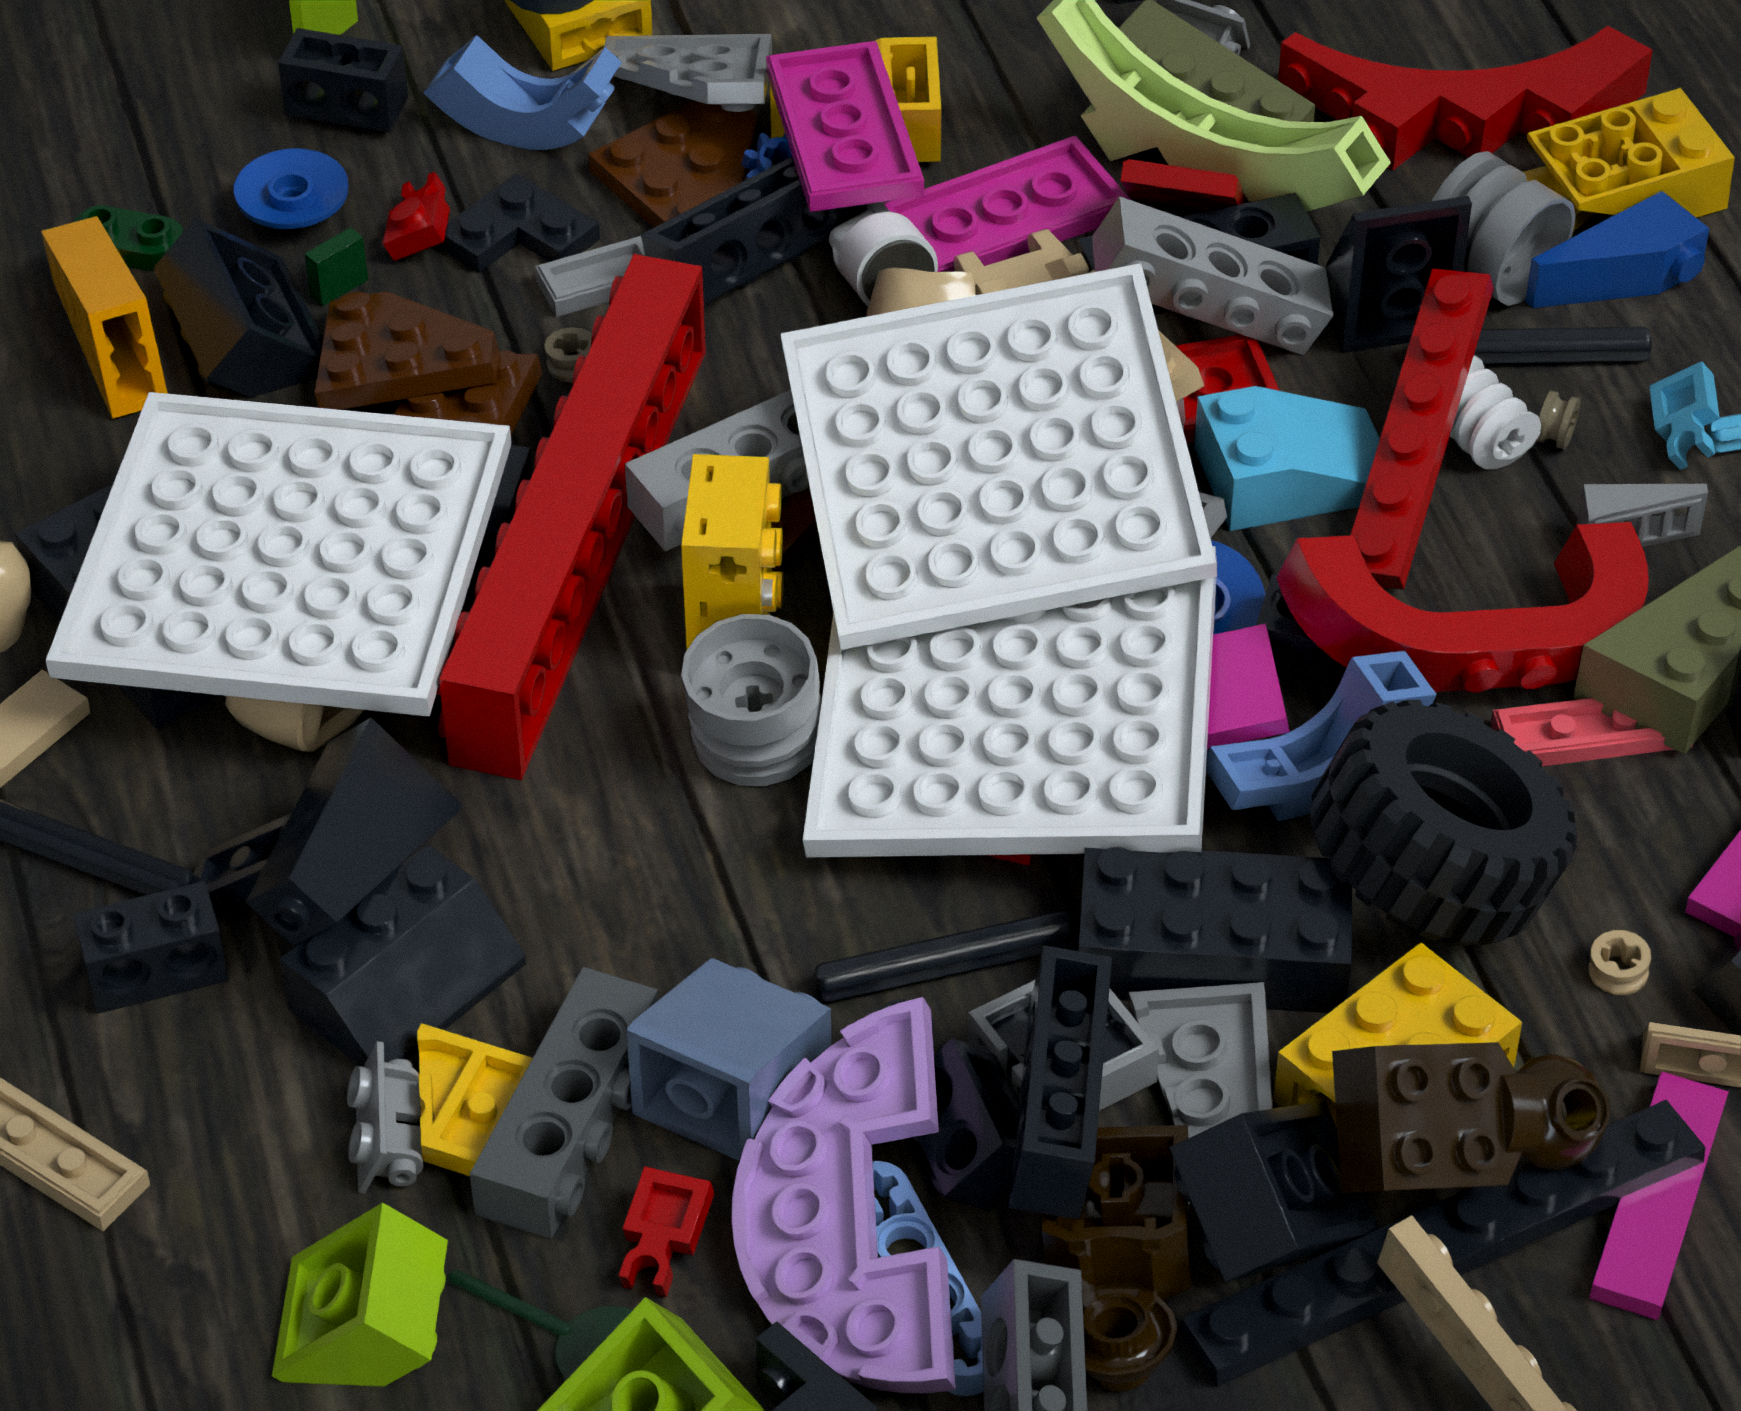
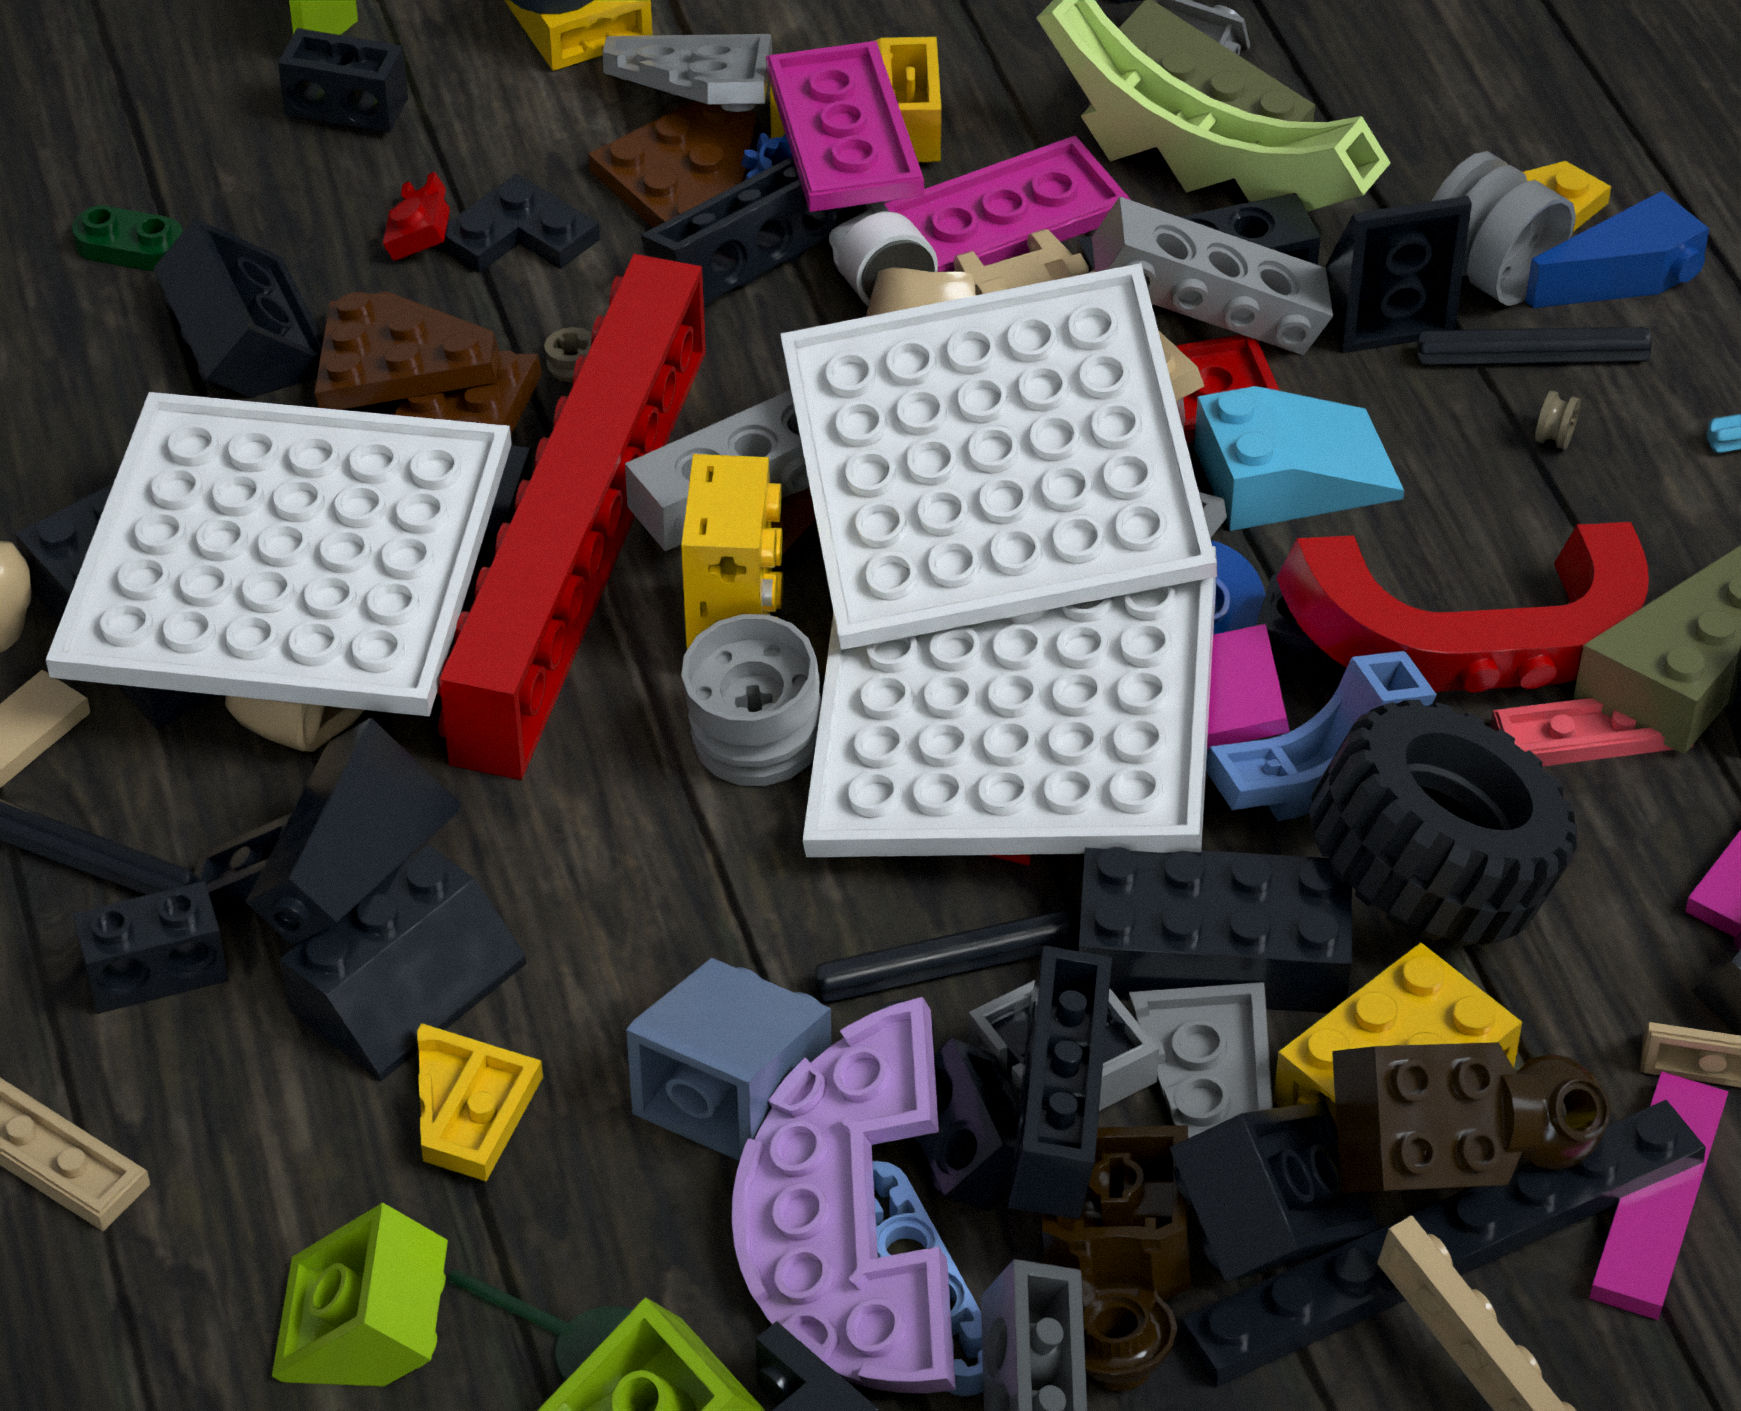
(105, 313): light orange slope -> none
(291, 188): blue dish -> none
(336, 266): dark green tile -> none
(377, 1143): light grey hinge -> none
(519, 108): medium blue arch -> none
(562, 1108): dark grey brick -> none
(585, 277): light grey tile -> none
(663, 1218): red plate -> none
(1180, 186): red tile -> none
(1420, 422): red plate -> none
(1466, 107): red arch -> none
(1491, 421): white piece -> none
(1632, 951): tan bush -> none
(1636, 152): yellow slope -> none
(1639, 501): light grey slope -> none
(1682, 409): medium azure plate -> none

